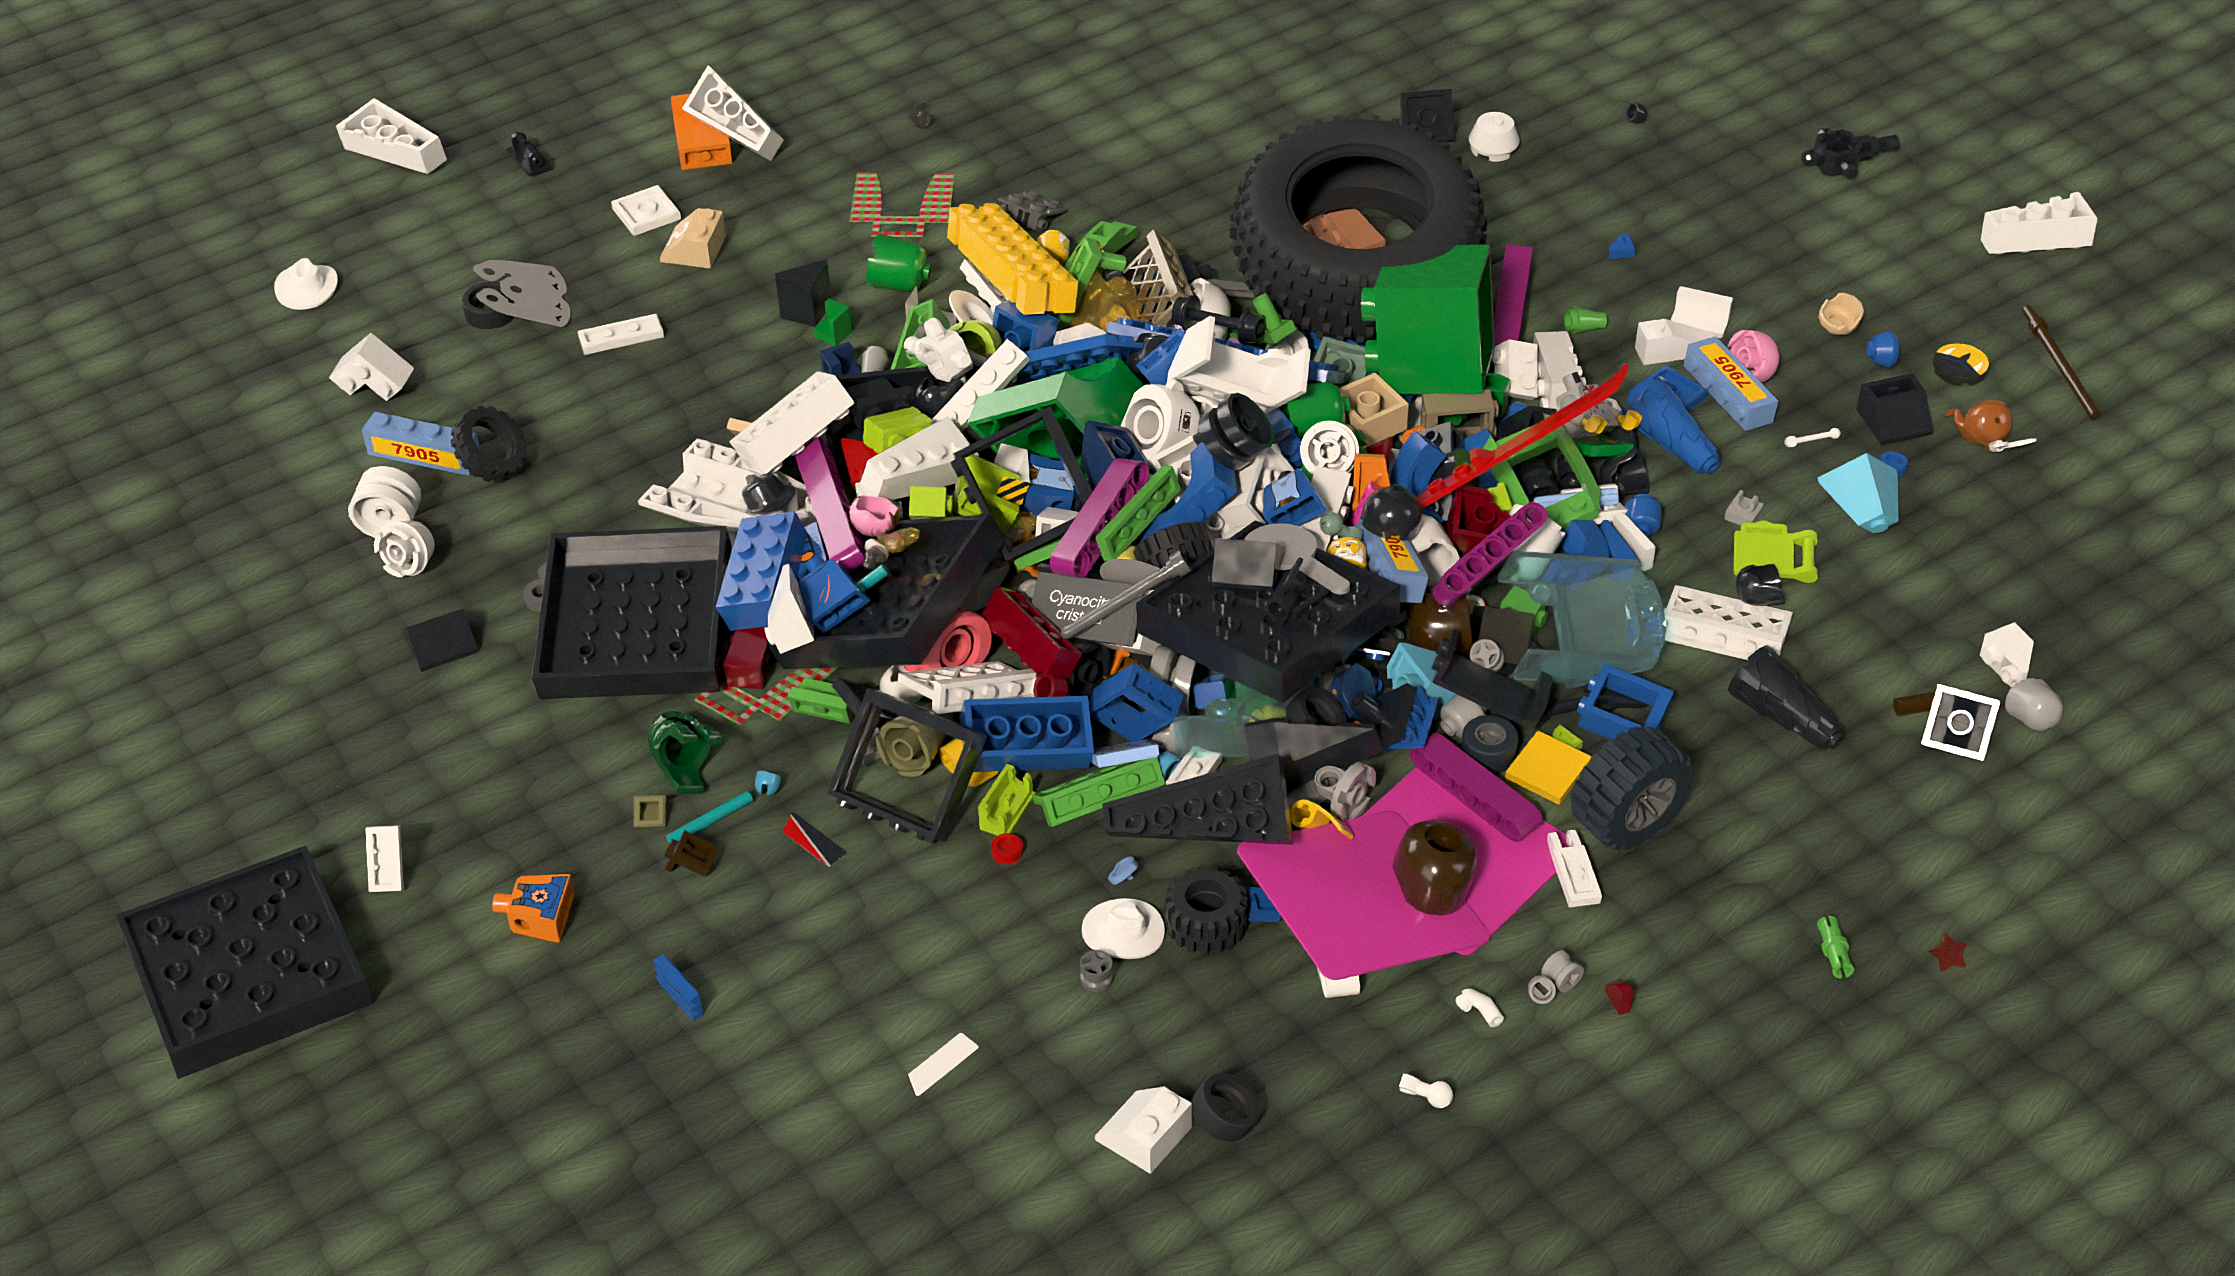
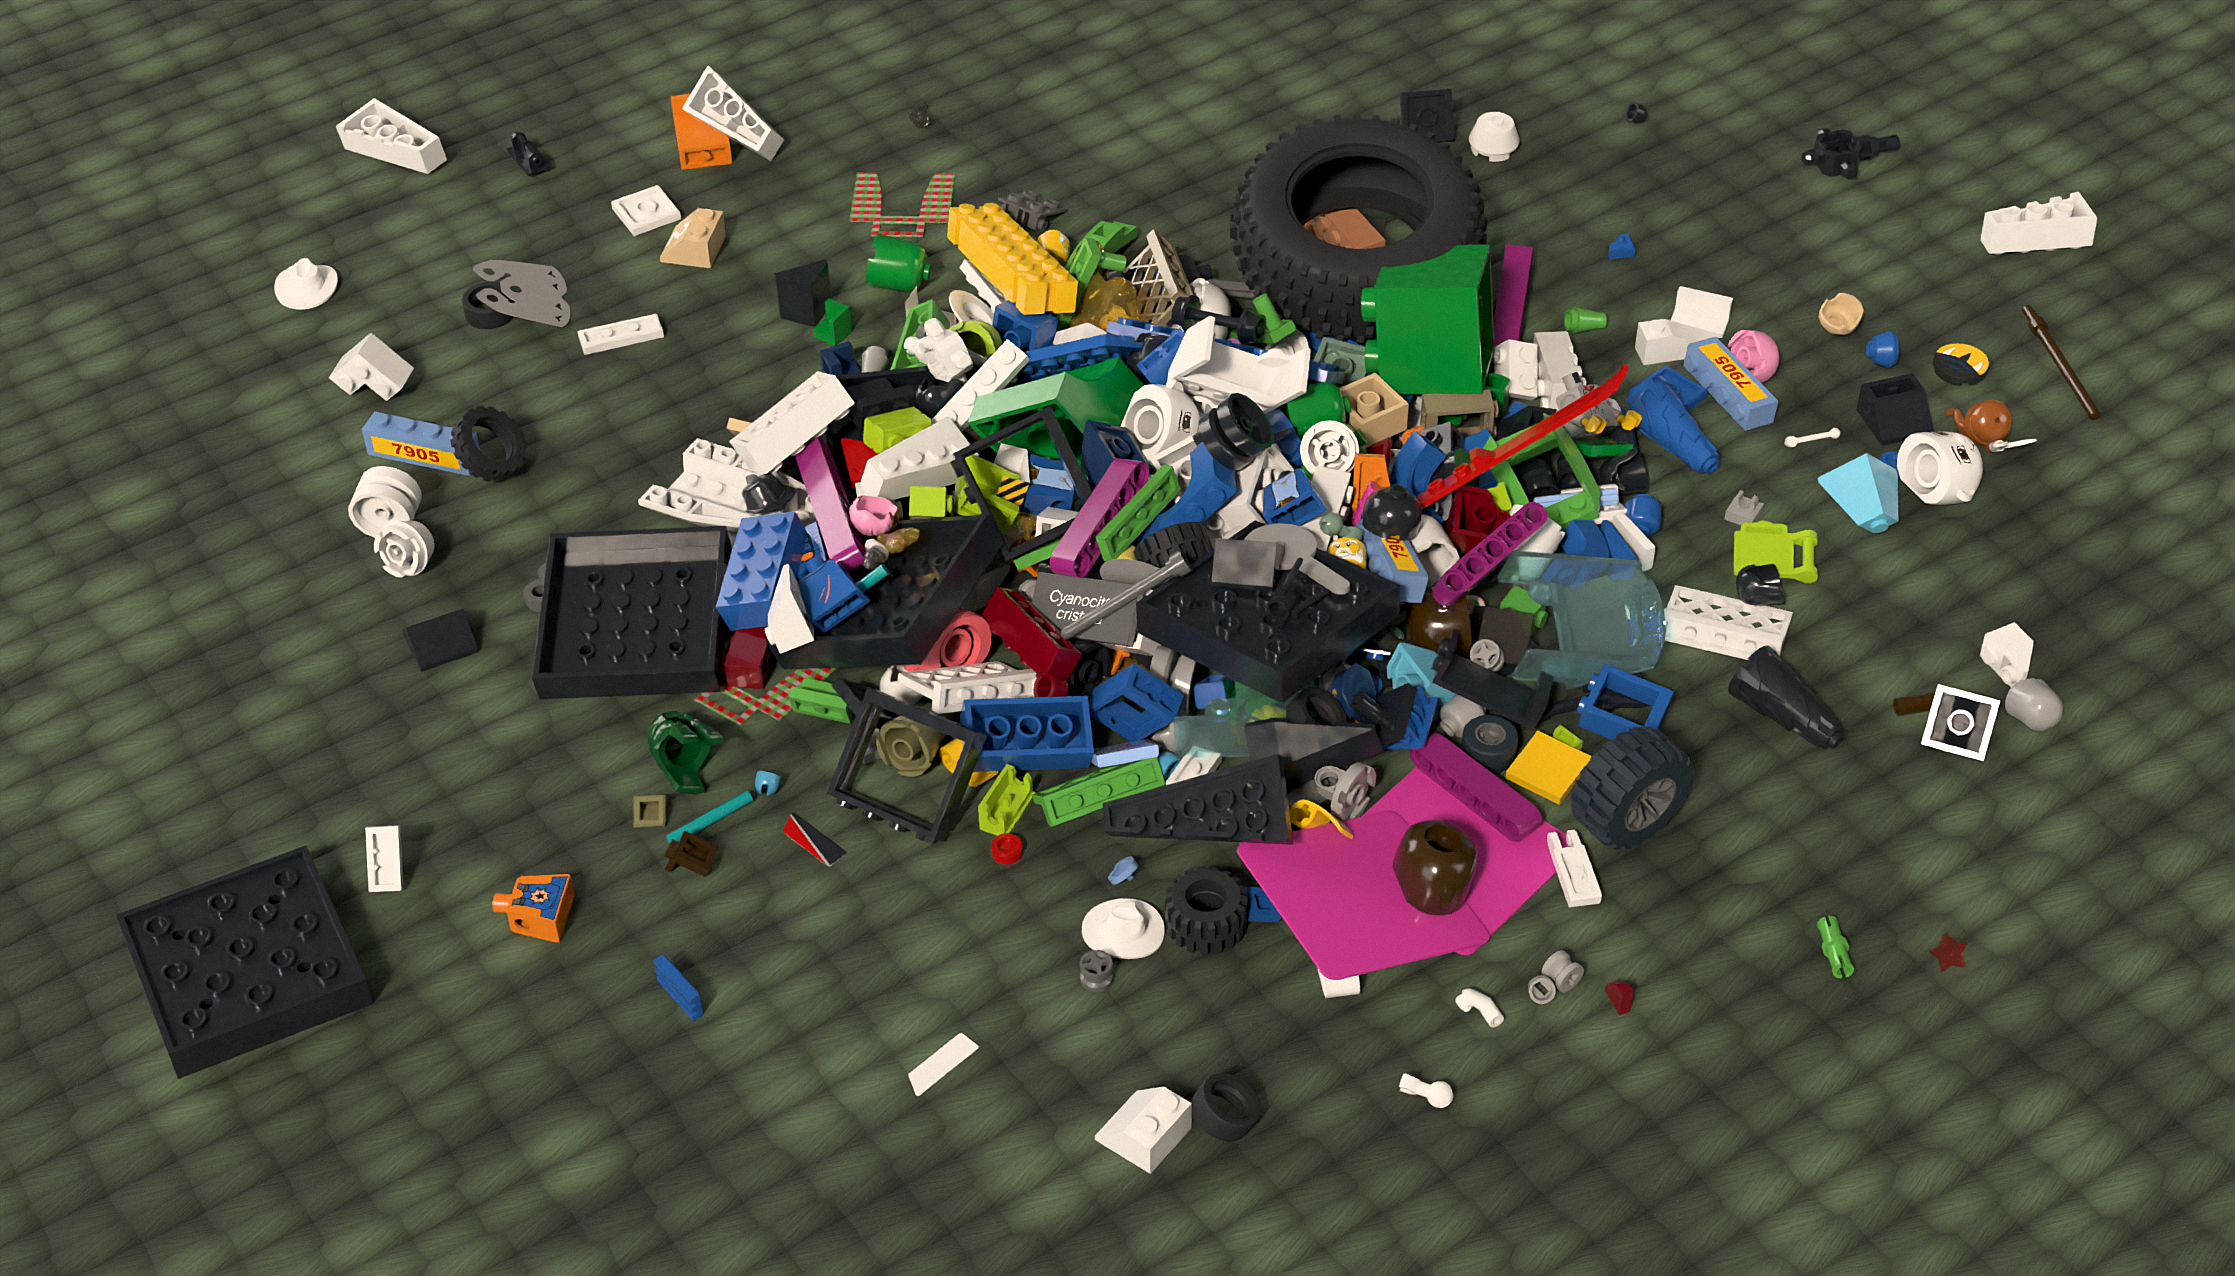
(1940, 467): none -> white piece

